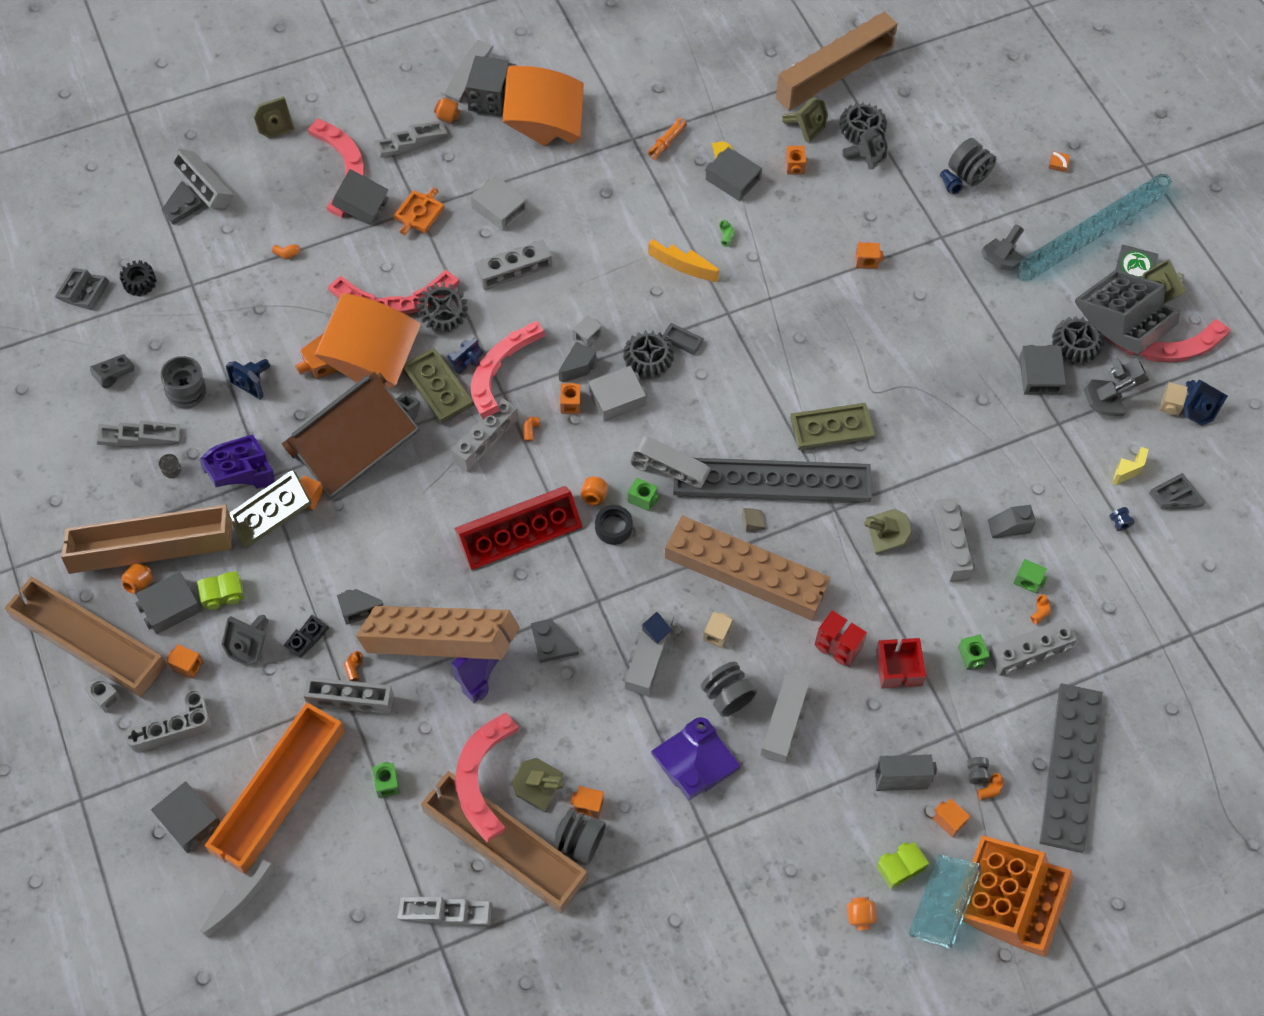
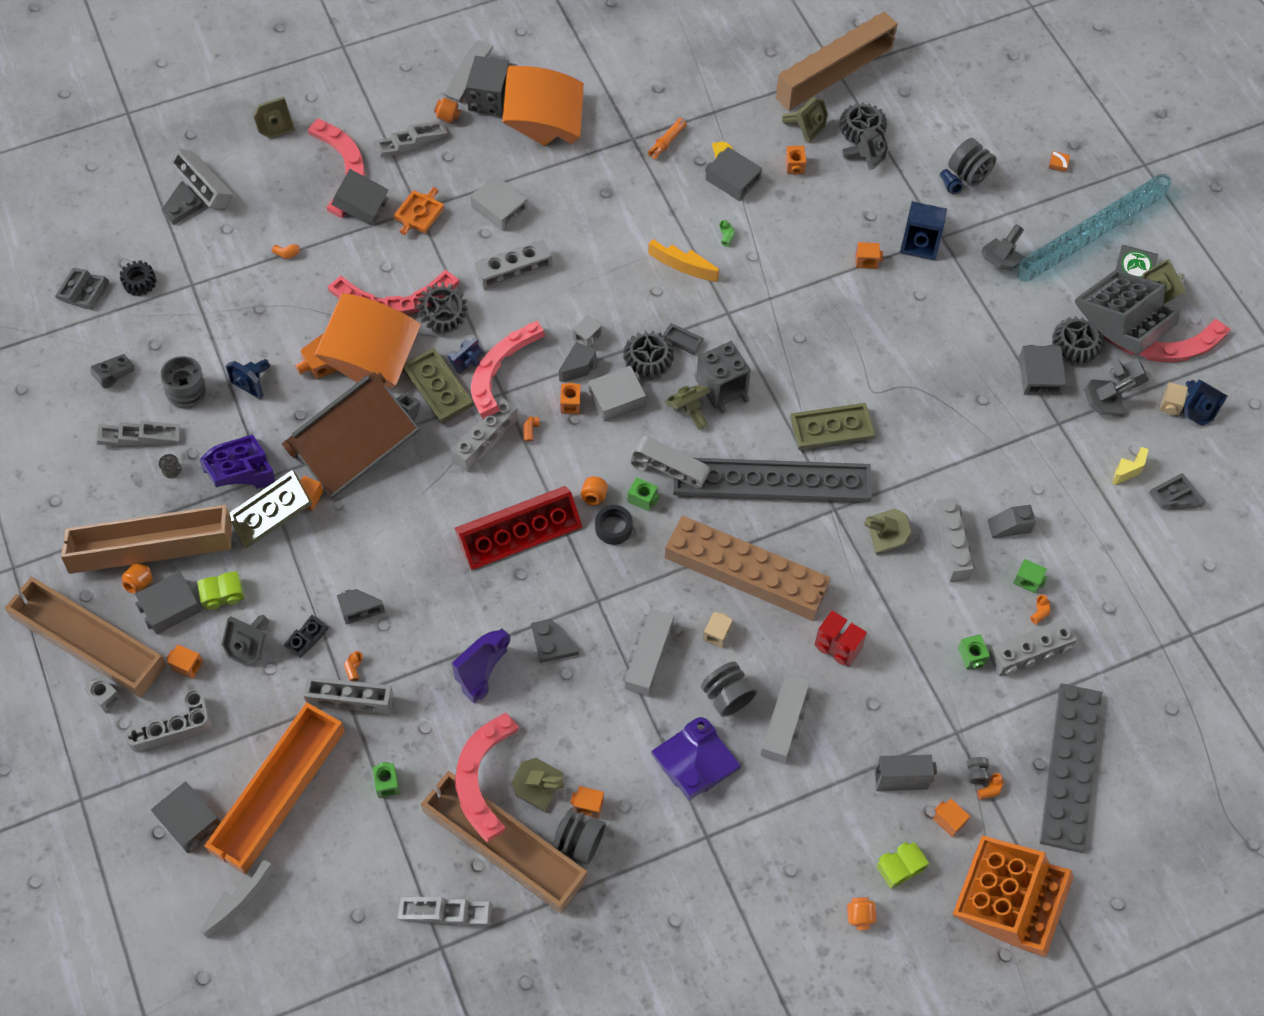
(438, 632): medium nougat piece -> none
(656, 627): dark blue slope -> none
(687, 398): none -> olive piece
(725, 375): none -> dark grey container
(753, 519): dark tan slope -> none
(900, 666): red piece -> none
(923, 230): none -> dark blue slope
(945, 900): clear light blue plate -> none
(1121, 519): dark blue wheel -> none

